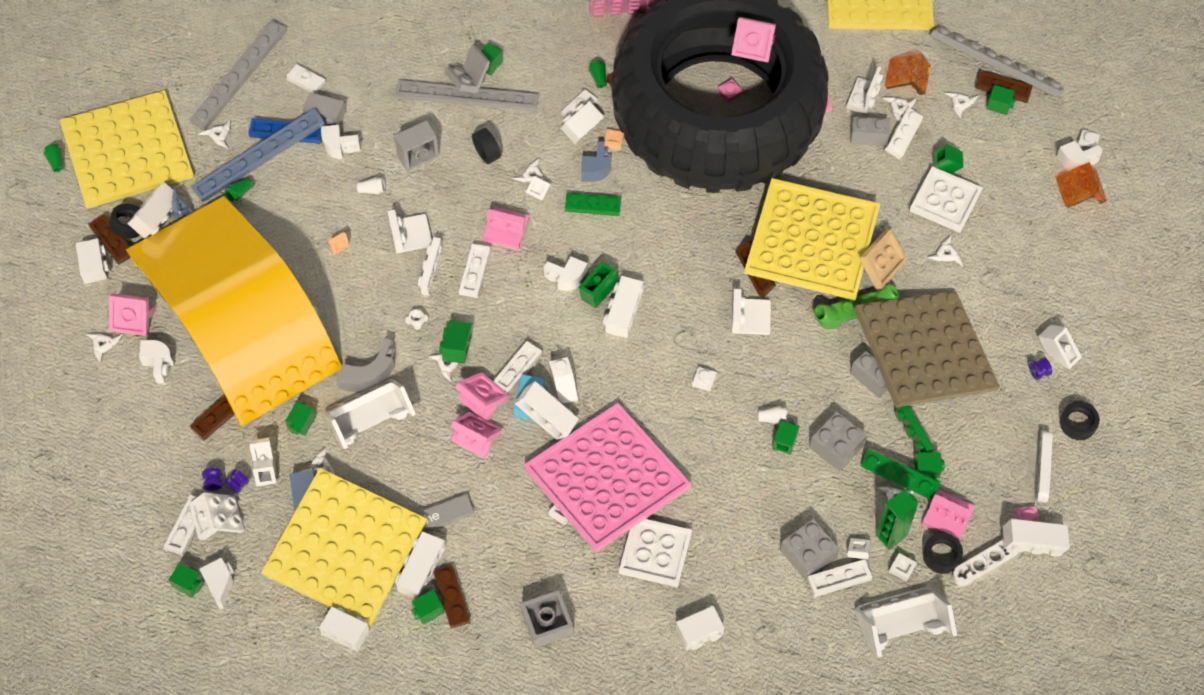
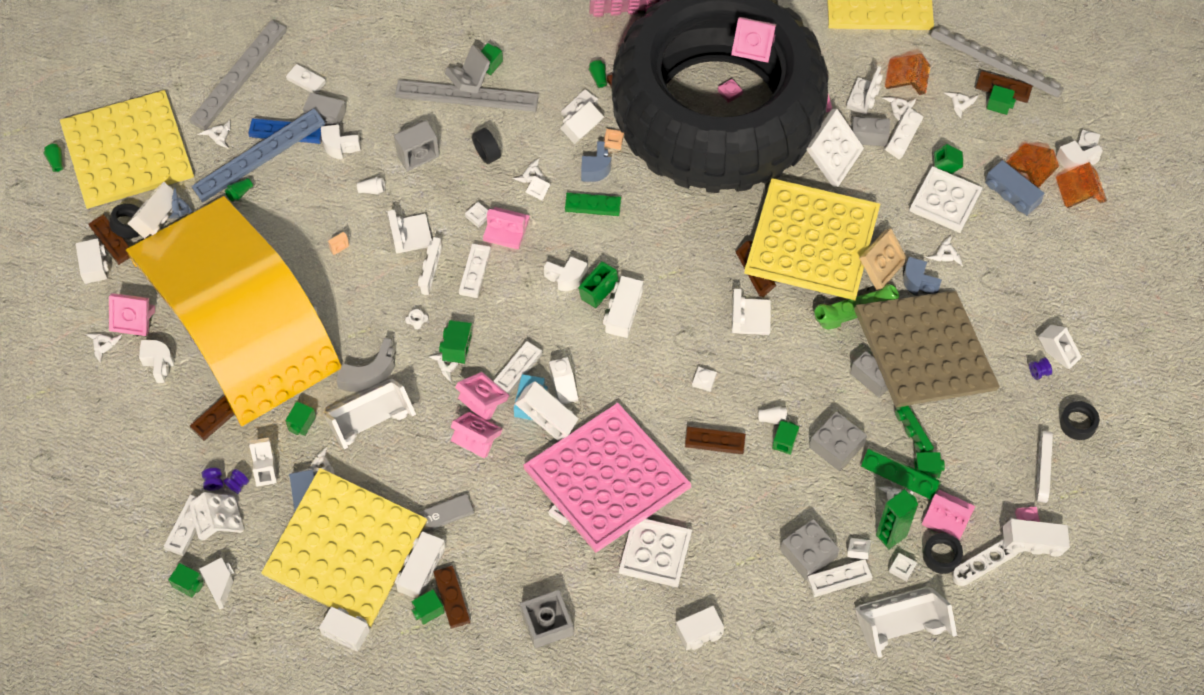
(477, 214): none -> white plate
(715, 440): none -> reddish brown plate
(835, 148): none -> white plate
(916, 280): none -> sand blue brick
(1014, 188): none -> sand blue brick
(1035, 162): none -> clear orange bracket

